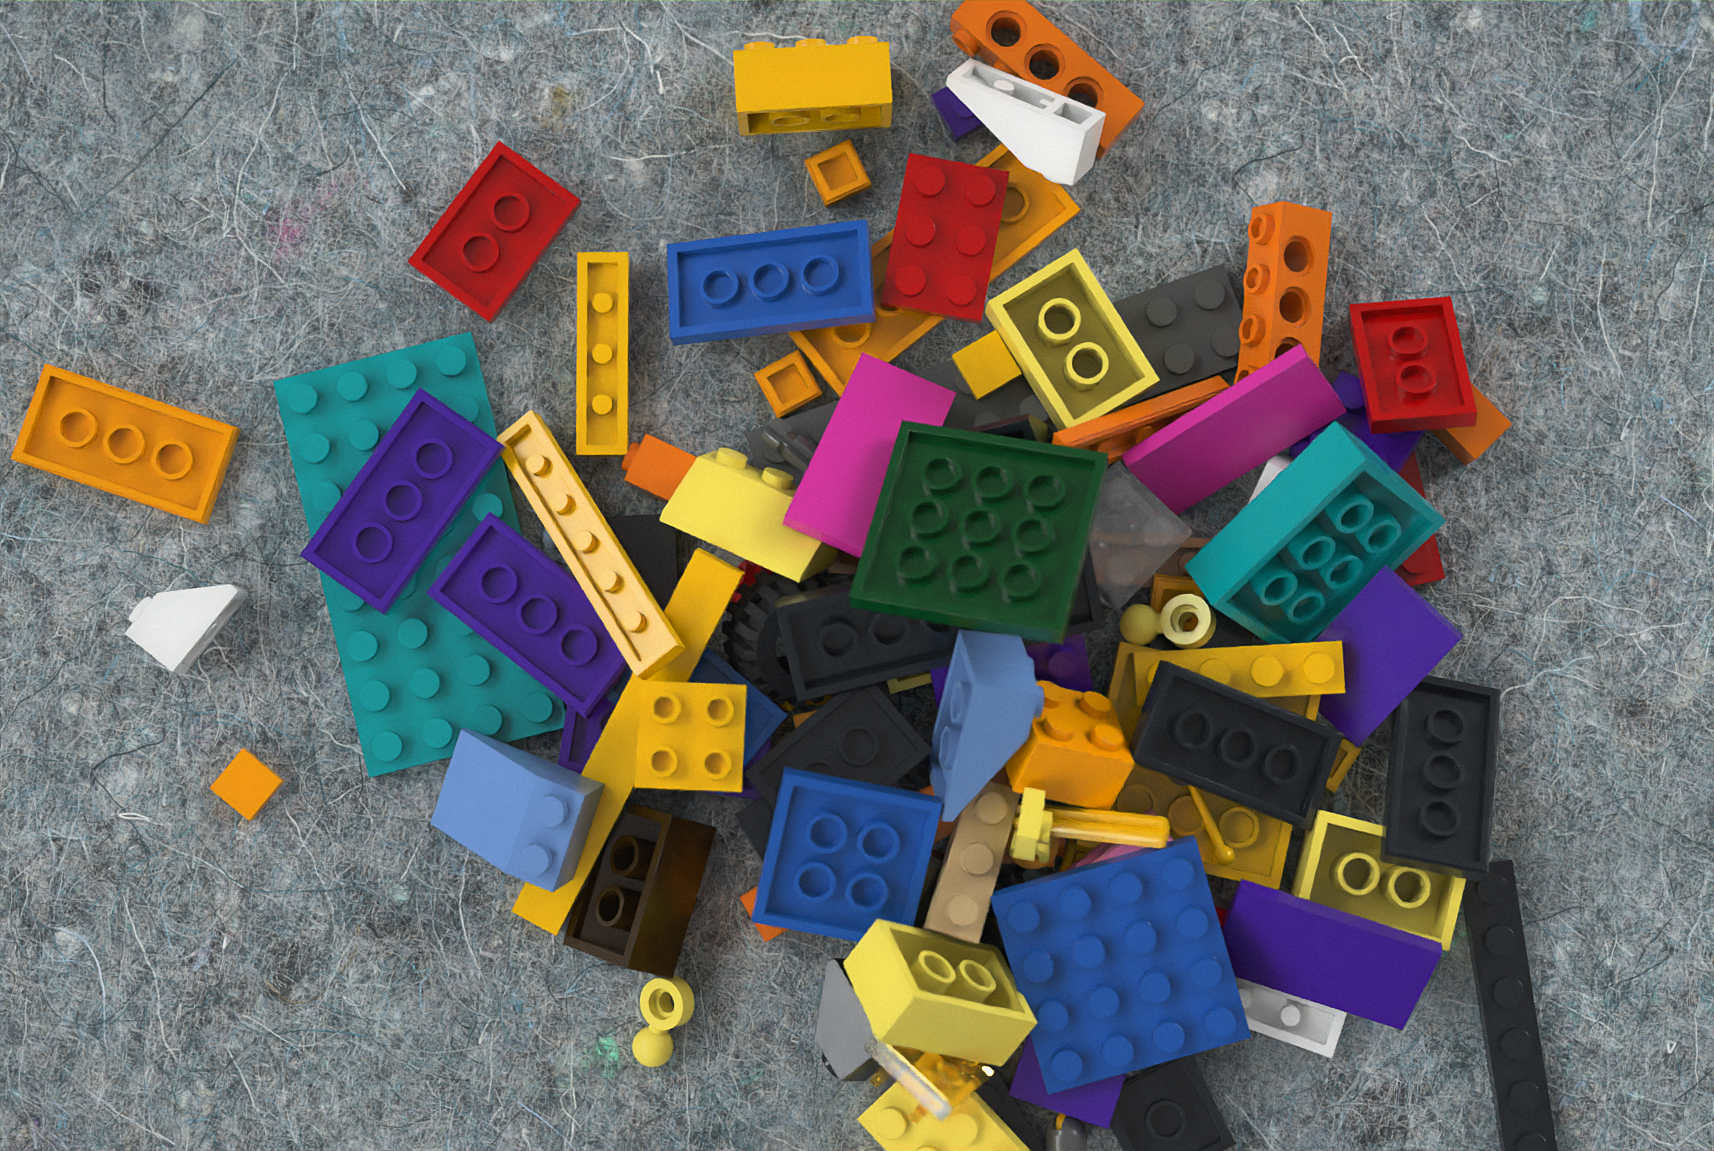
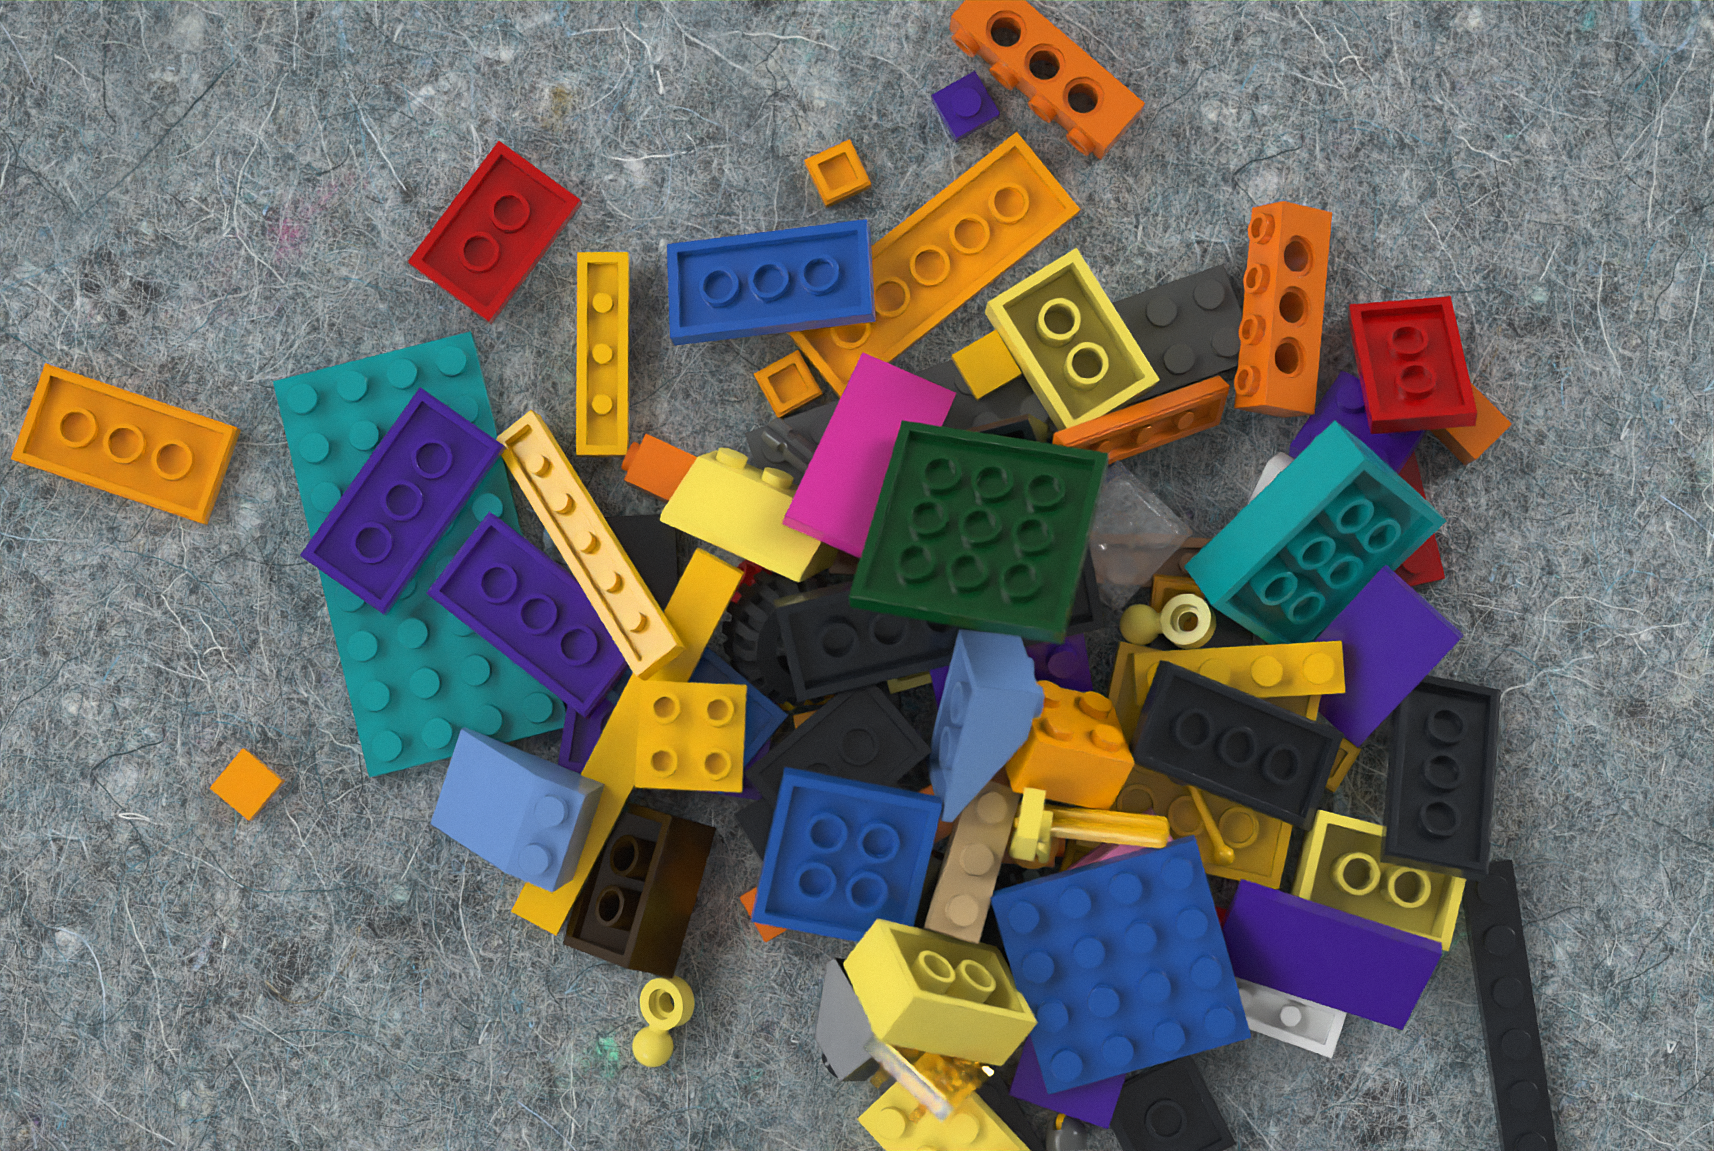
(183, 622): white slope -> none
(813, 86): yellow brick -> none
(944, 238): red plate -> none
(1032, 122): white slope -> none
(1235, 431): dark pink tile -> none

